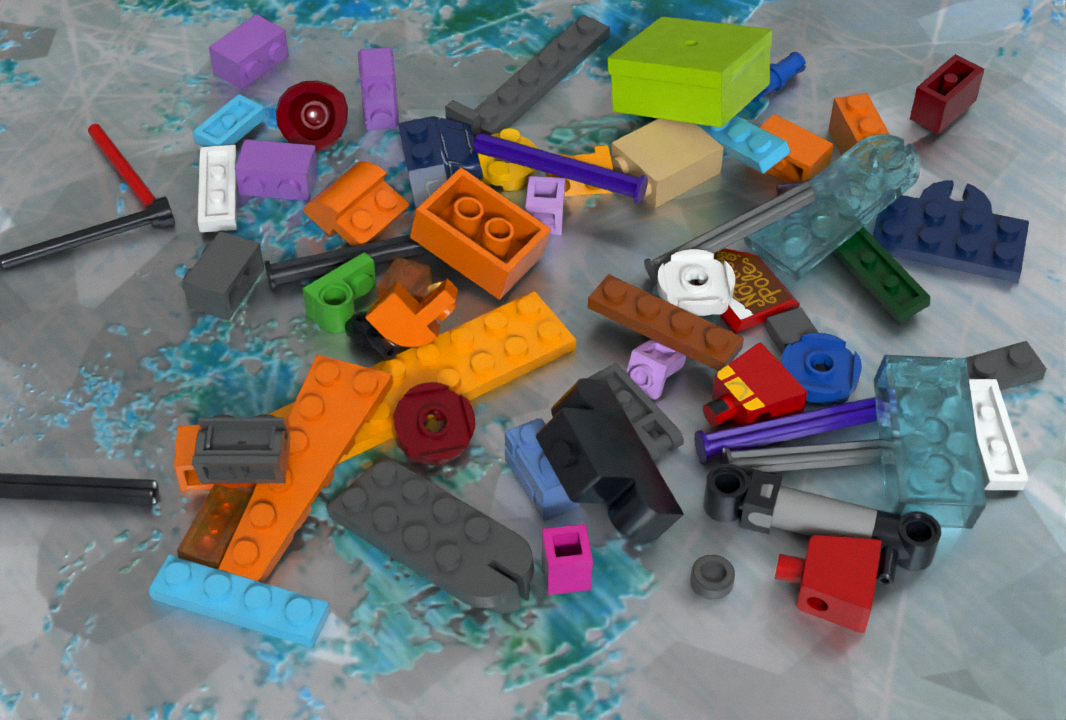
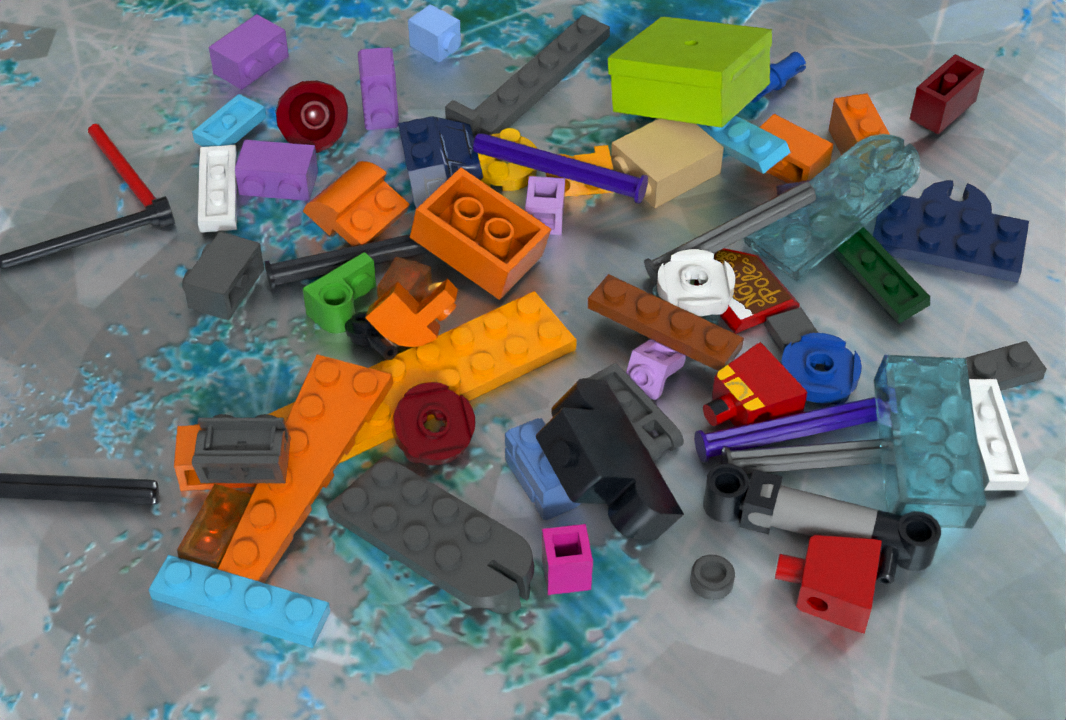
(434, 33): none -> light blue brick

